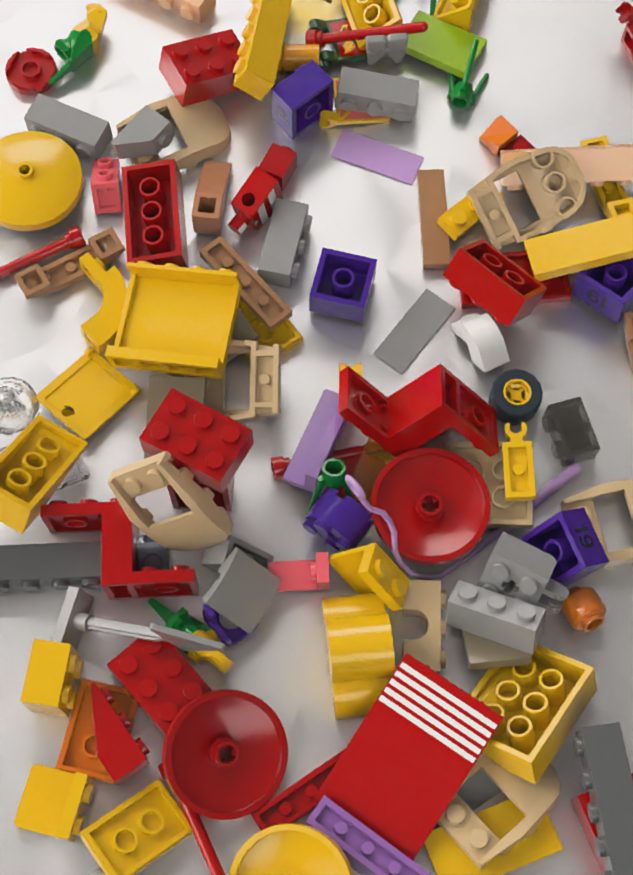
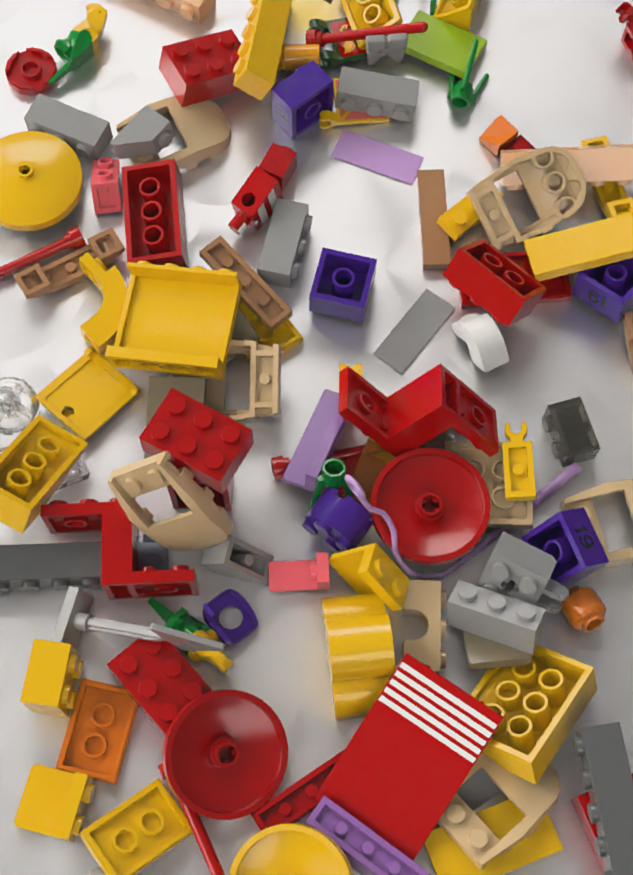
(114, 744): red slope -> none
(211, 197): nougat slope -> none
(242, 590): light grey slope -> none
(515, 386): black wheel -> none

